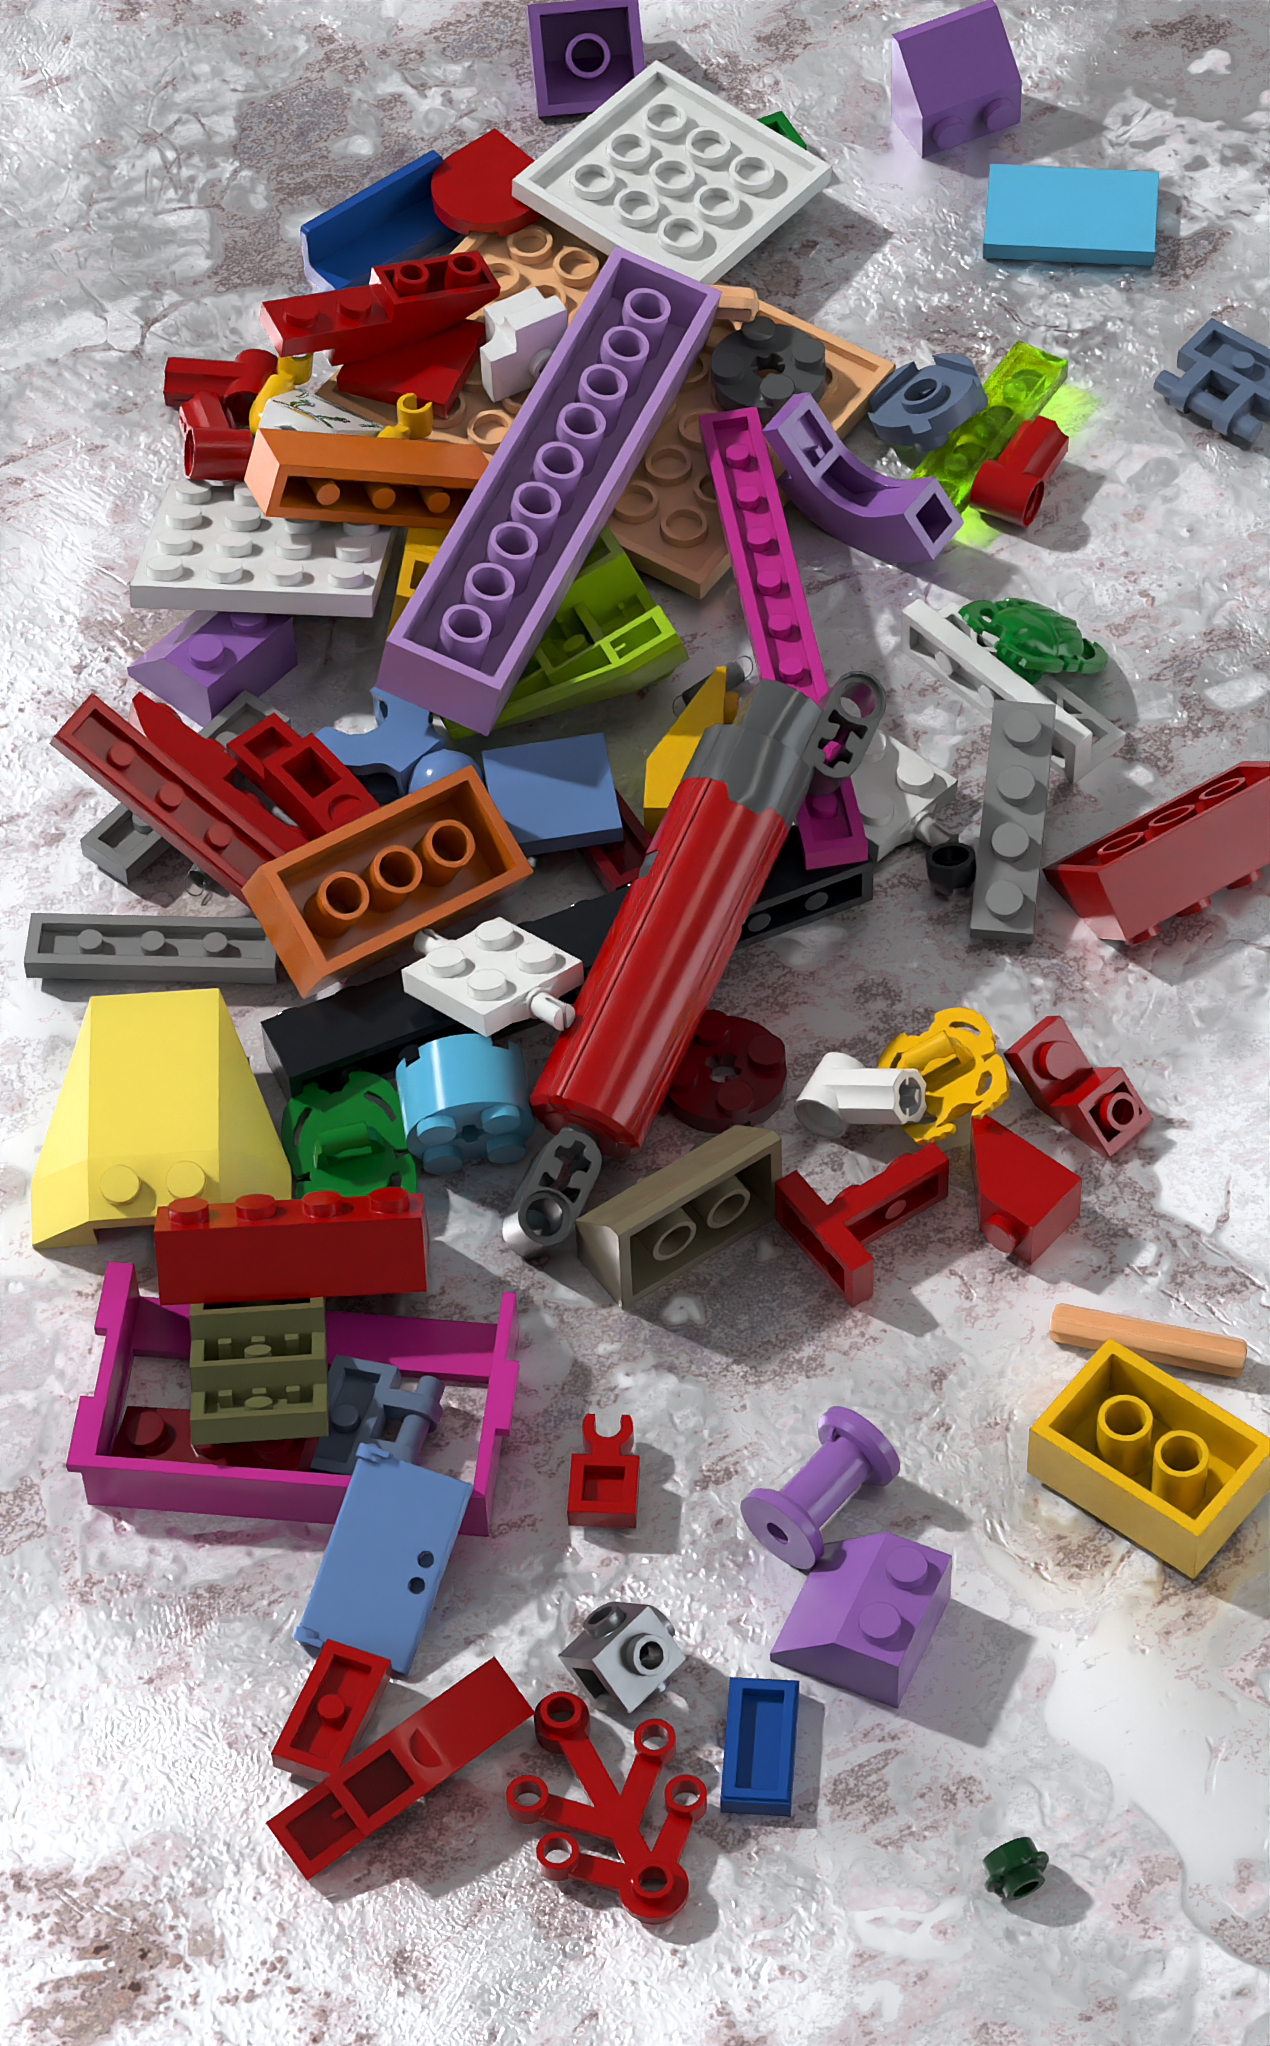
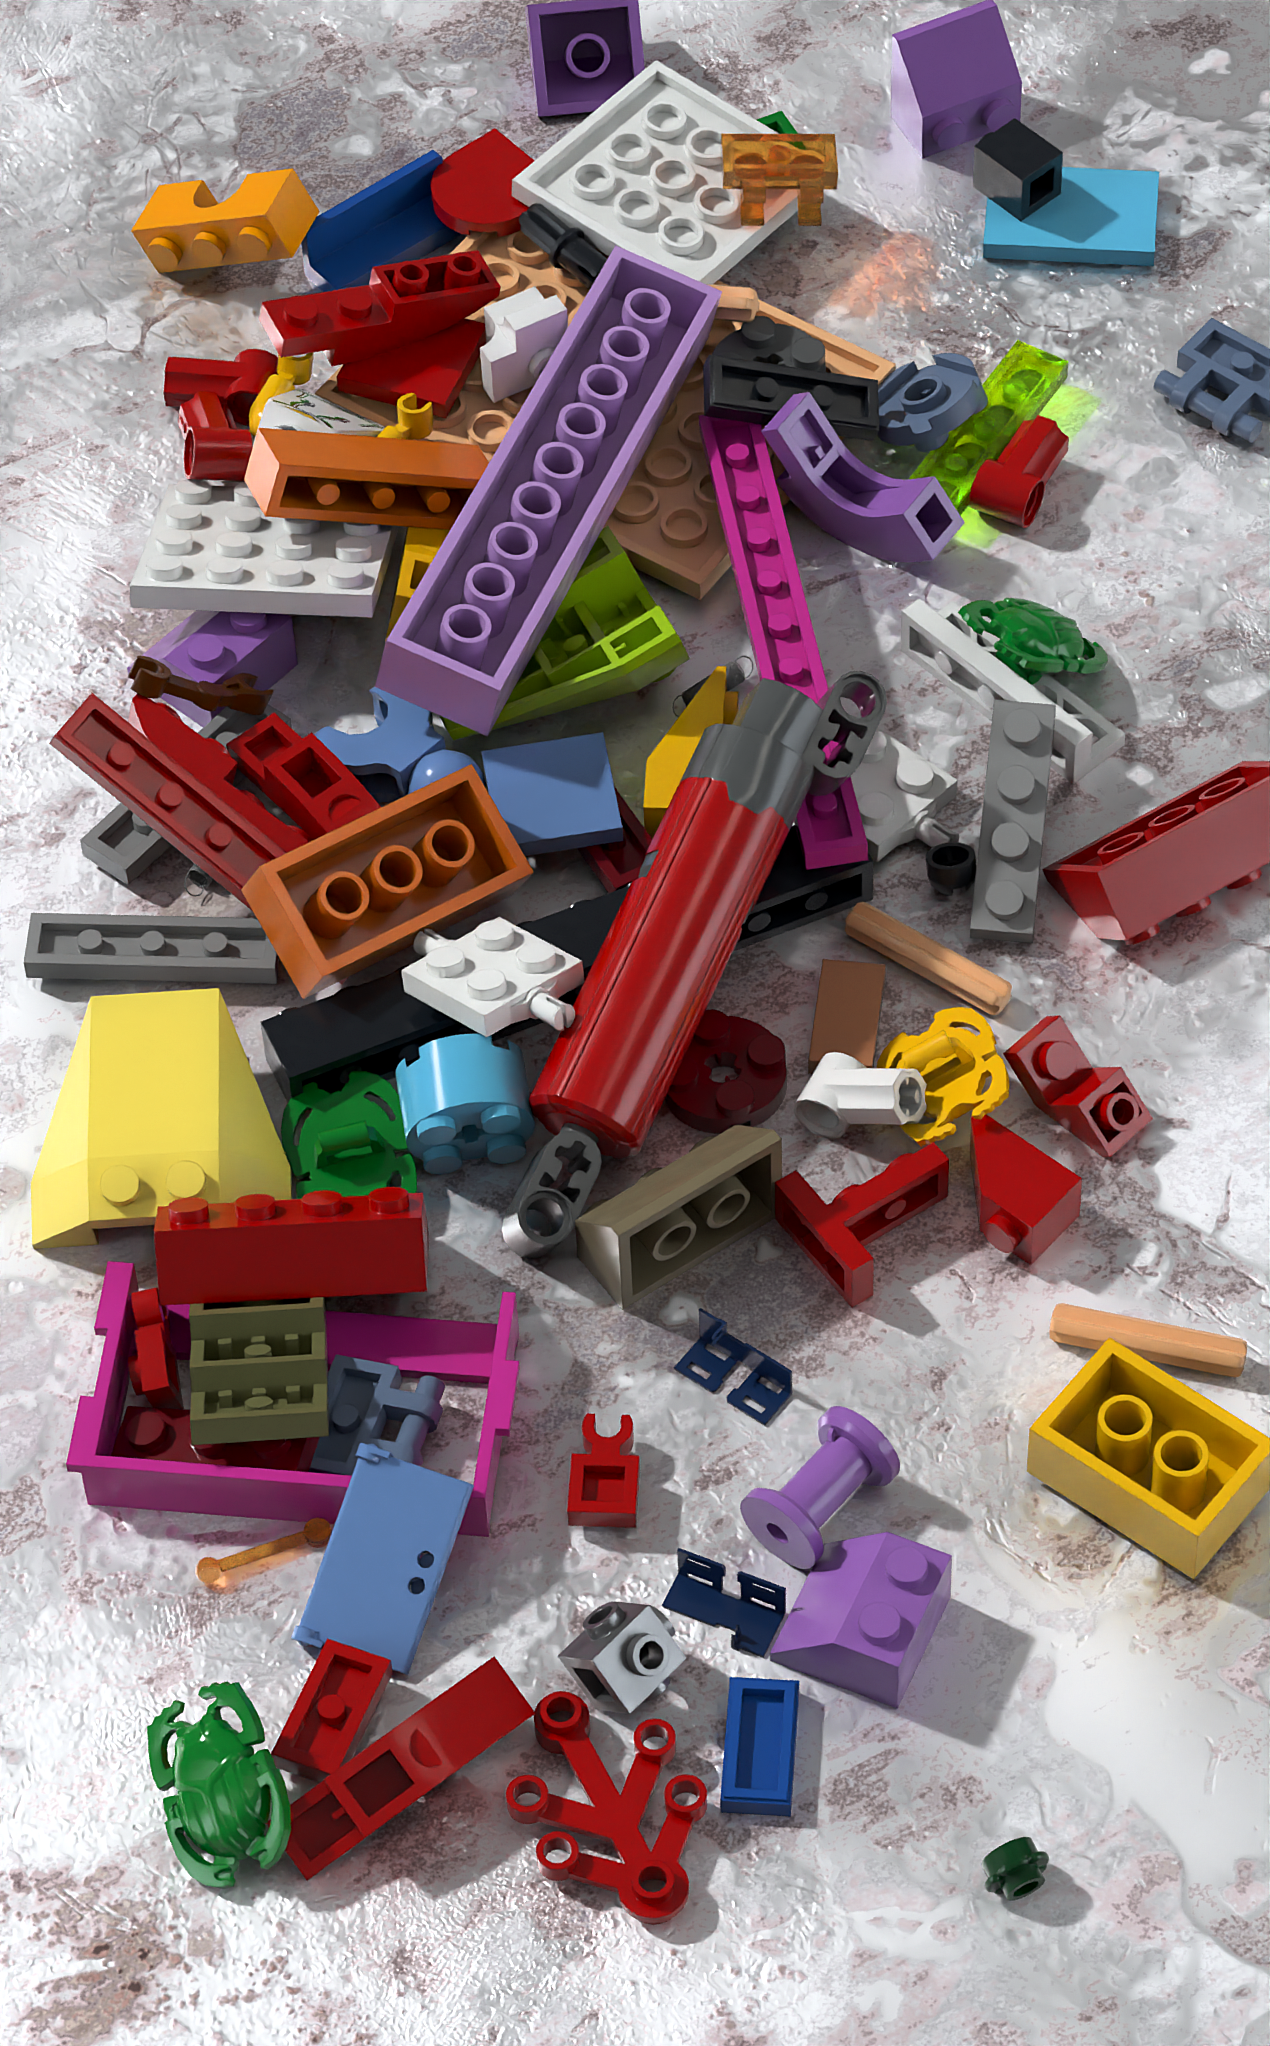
(155, 678): none -> reddish brown piece
(155, 1366): none -> red plate
(219, 1787): none -> green shield
(258, 223): none -> light orange arch
(315, 1533): none -> clear orange hinge
(563, 244): none -> black axle
(714, 1332): none -> dark blue piece
(752, 1622): none -> dark blue piece
(758, 391): none -> black tile
(779, 162): none -> clear orange plate
(847, 1011): none -> nougat tile
(928, 958): none -> light nougat axle
(1017, 169): none -> black brick

